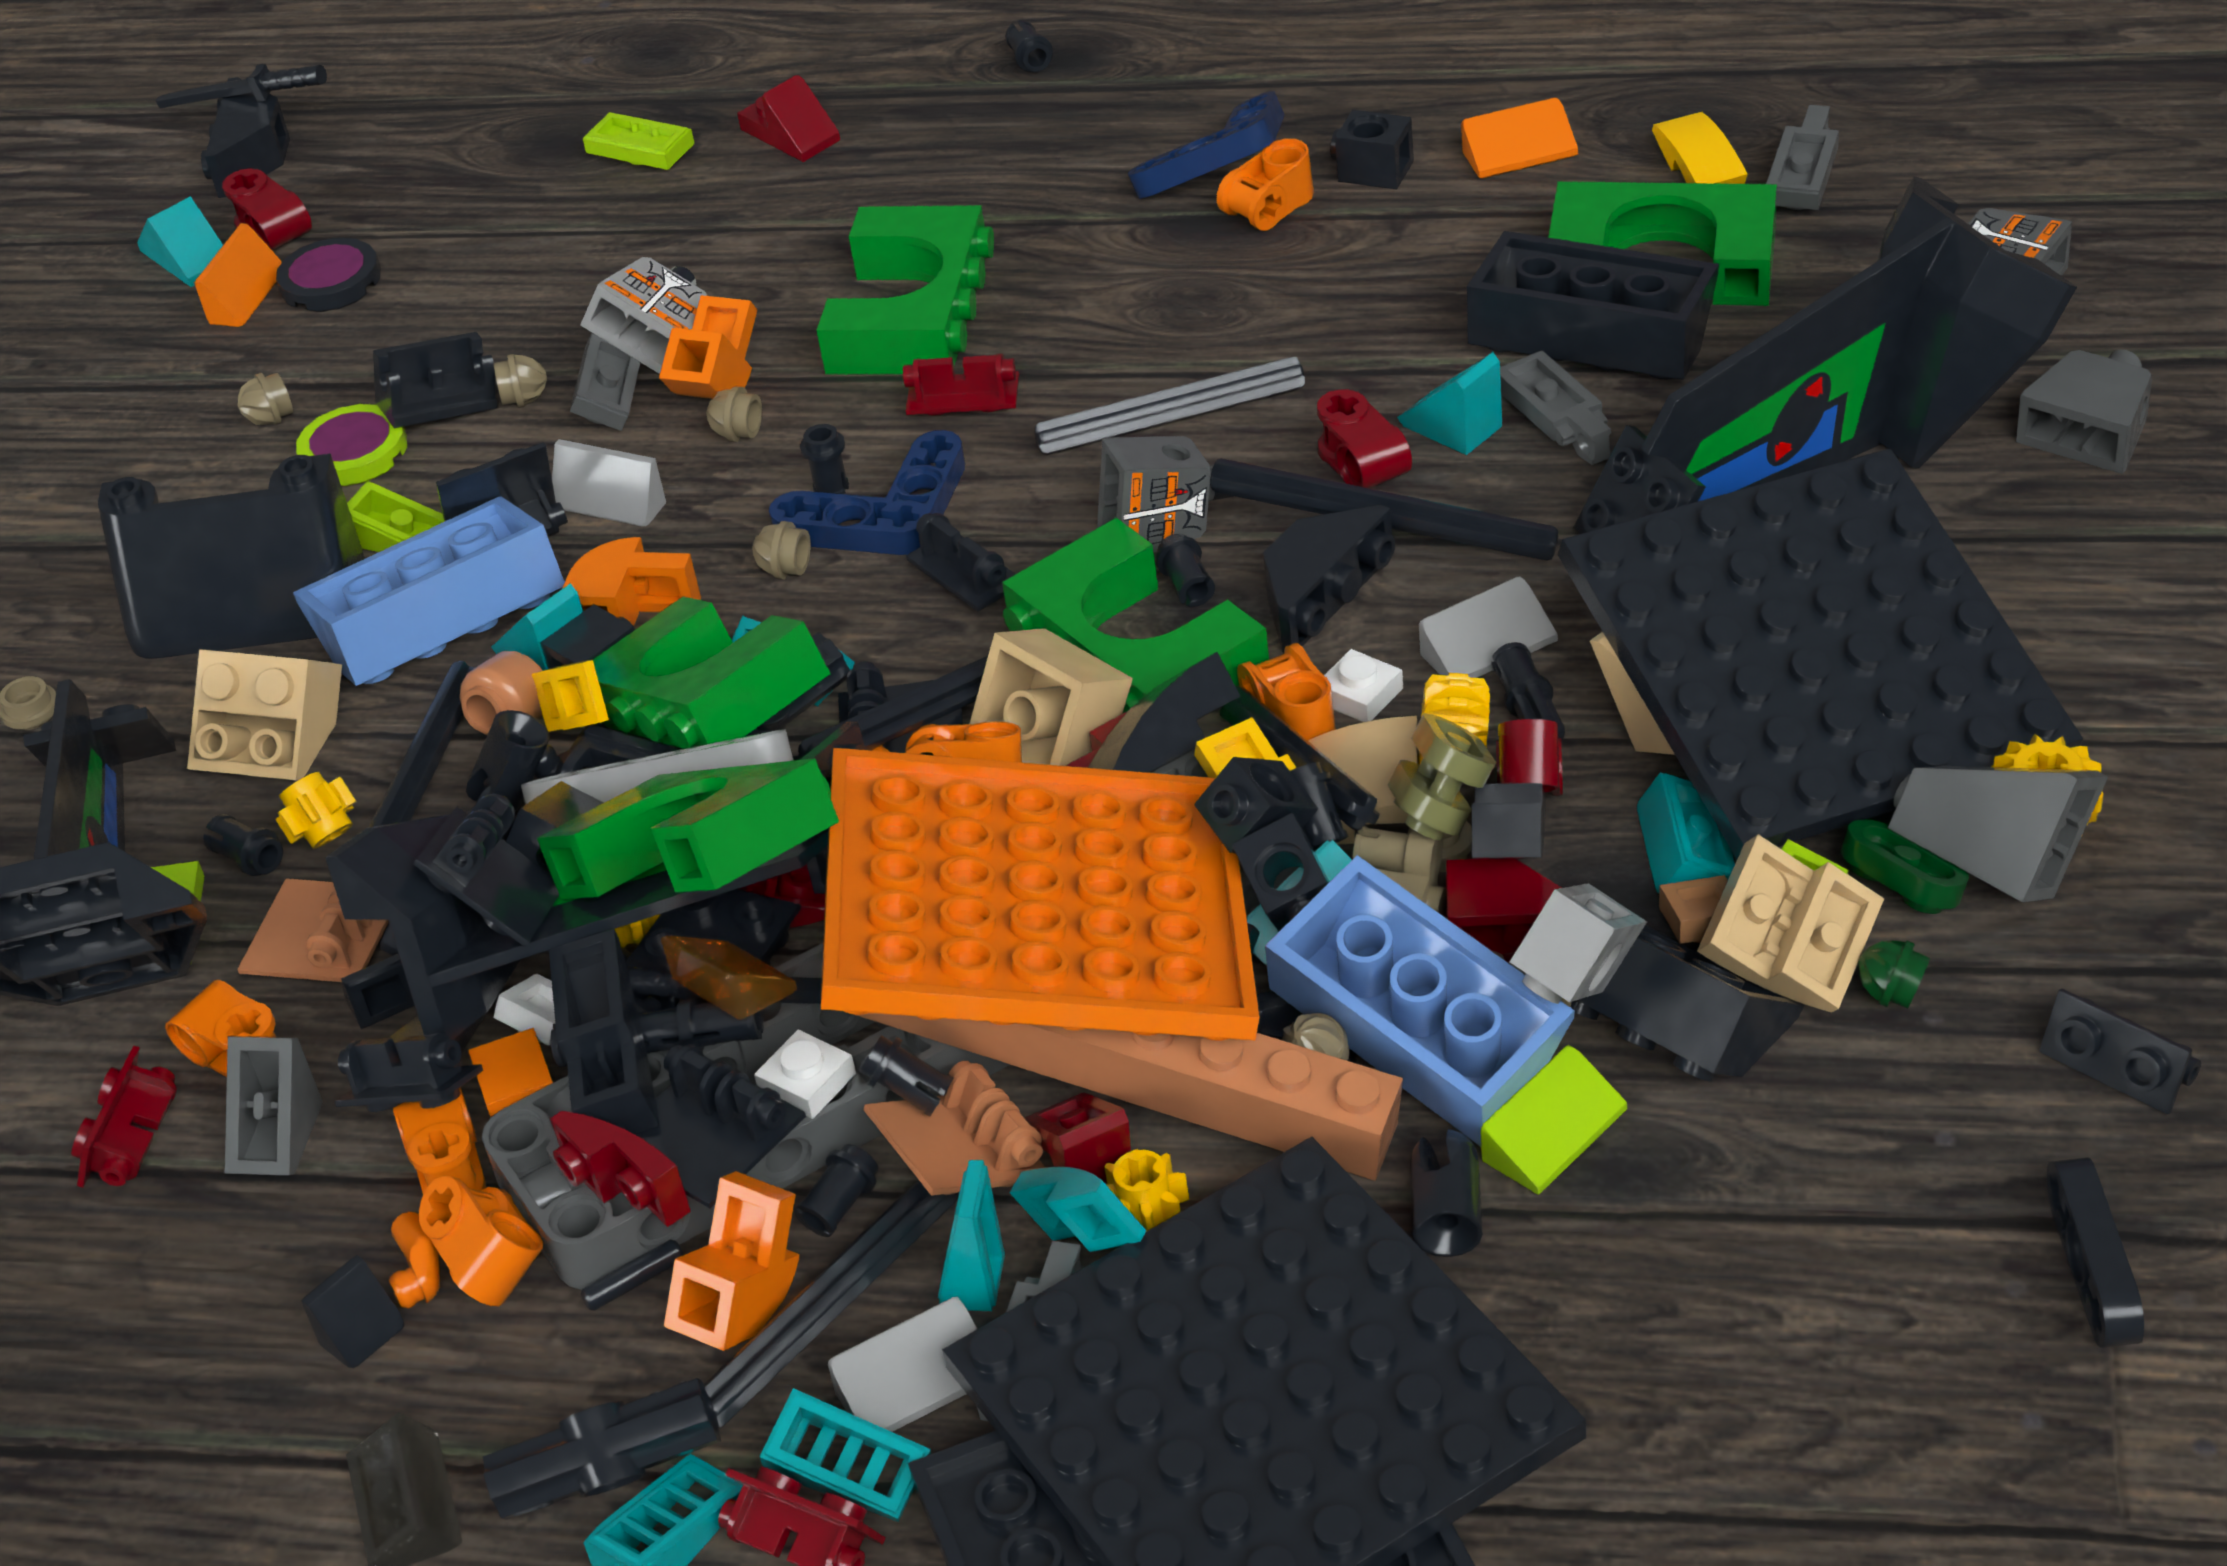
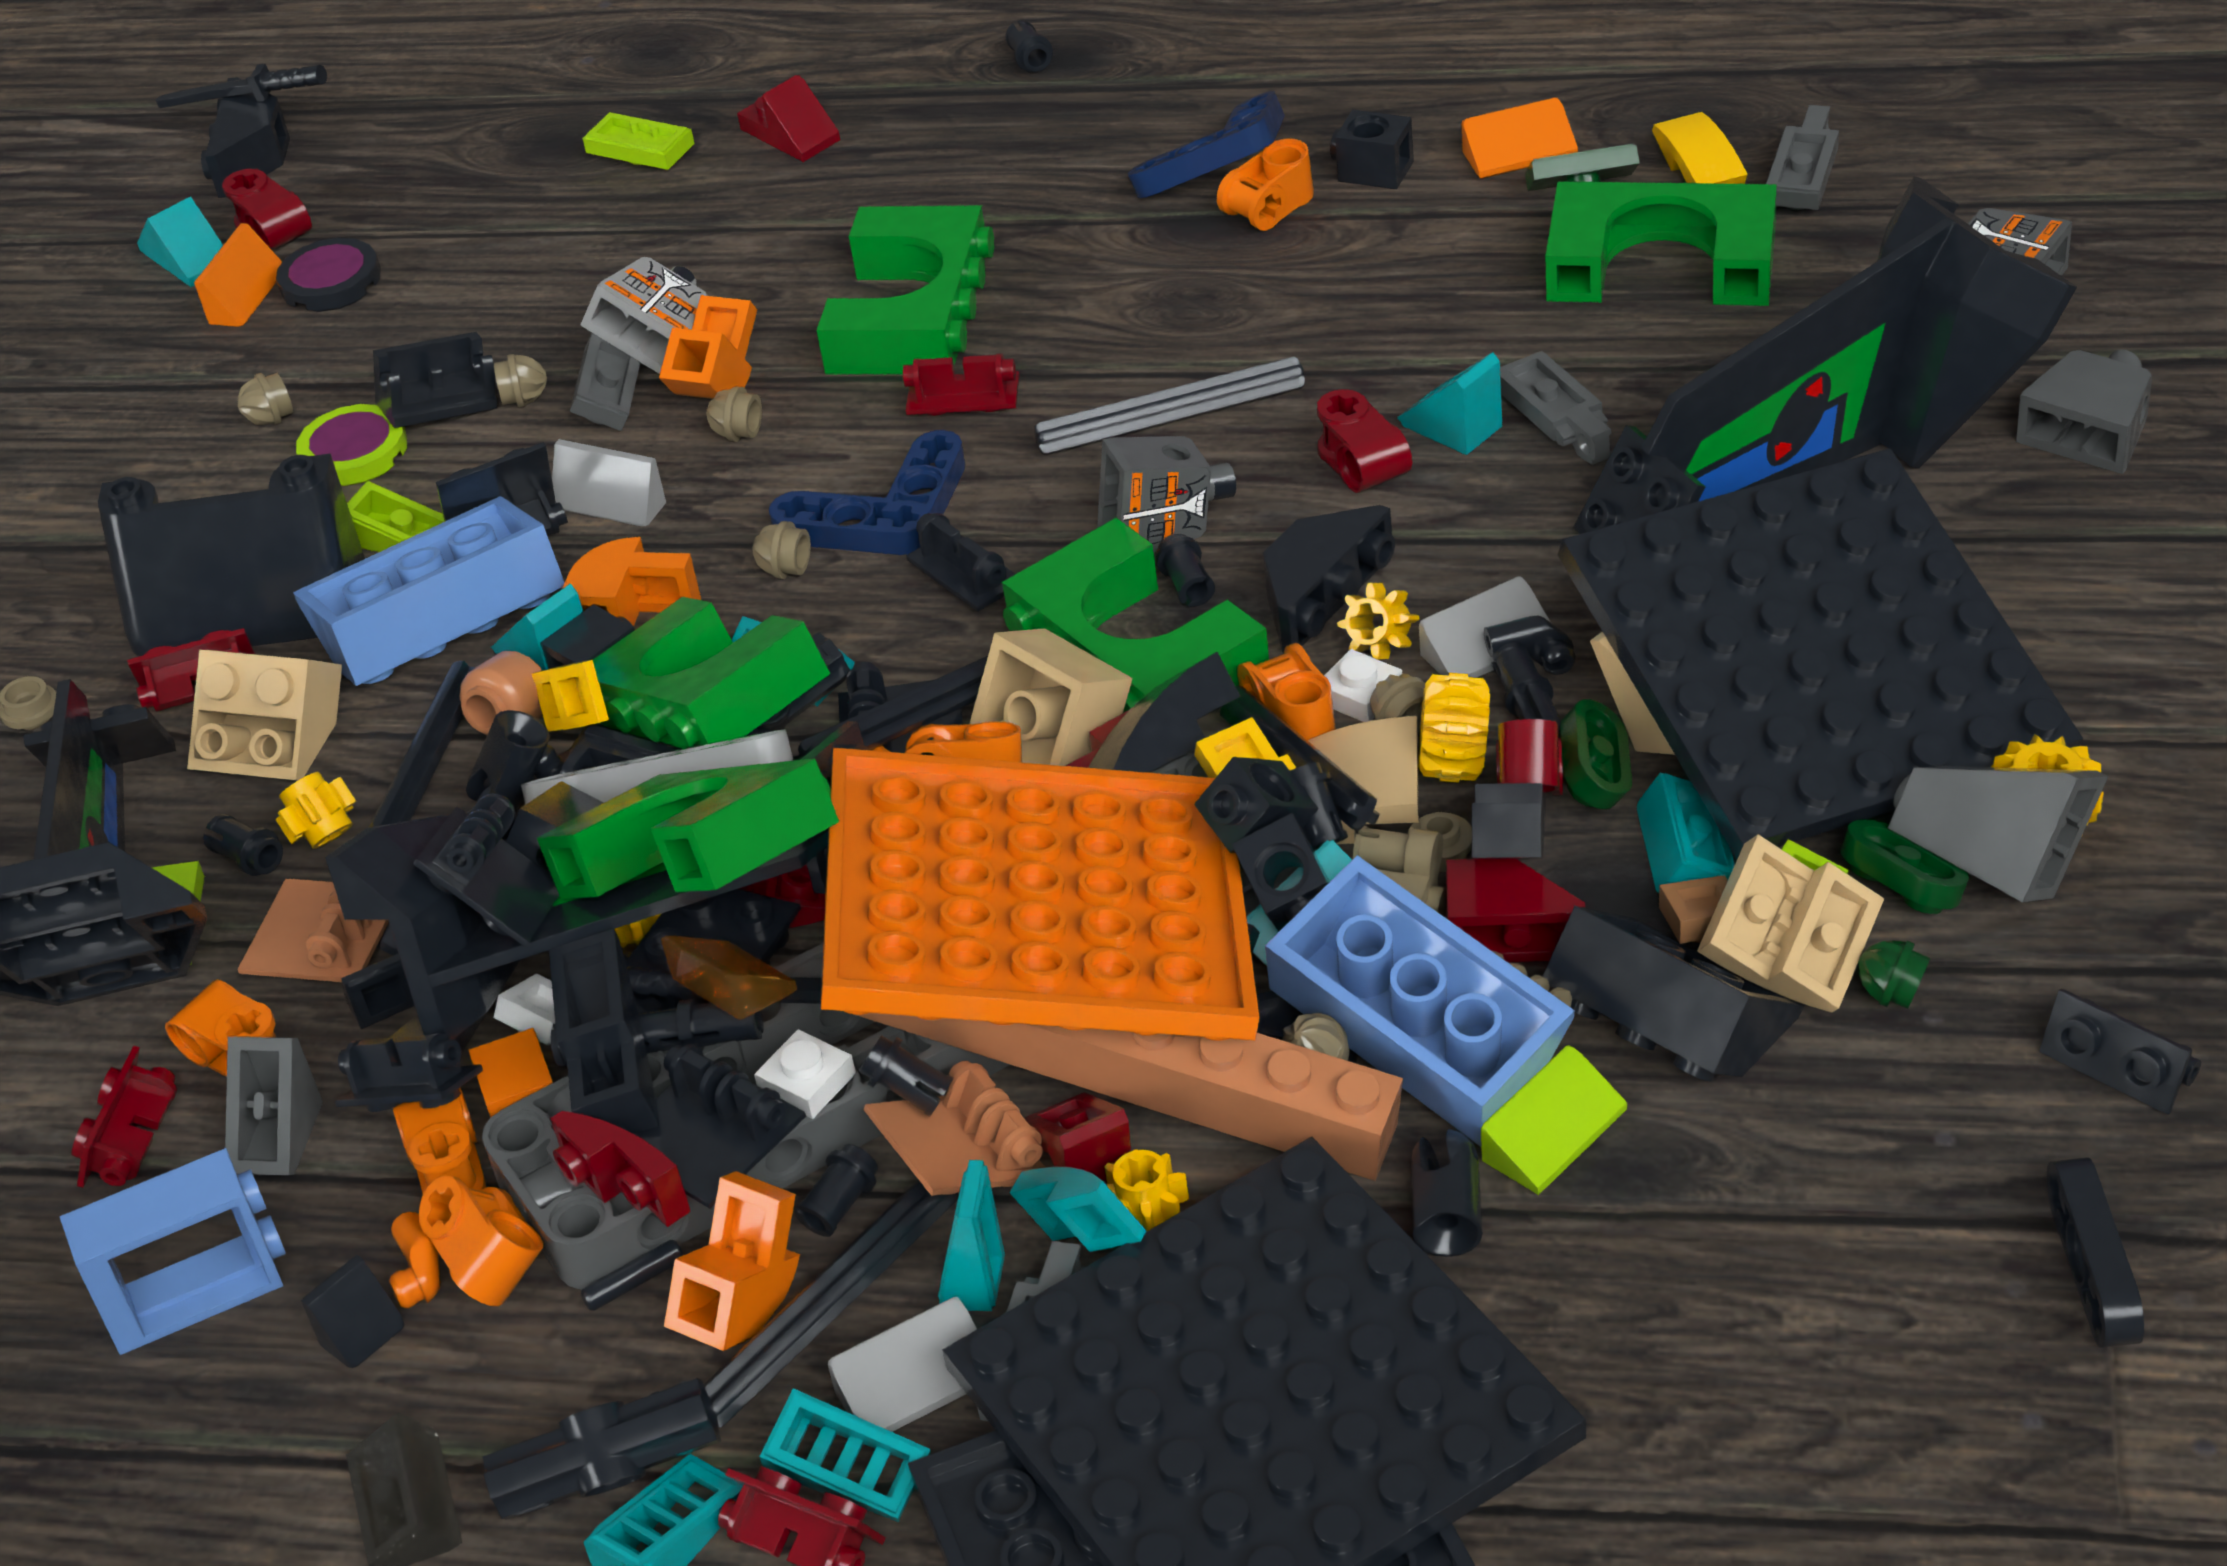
(168, 672): none -> dark red hinge
(190, 1288): none -> medium blue window
(823, 449): black pin -> none
(1395, 625): none -> yellow gear
(1398, 697): none -> dark tan plate
(1407, 512): black axle -> none
(1432, 788): olive brick -> none
(1544, 640): none -> black arm
(1576, 944): light grey brick -> none
(1582, 166): none -> plate
(1591, 304): black slope -> none
(1595, 755): none -> dark green plate

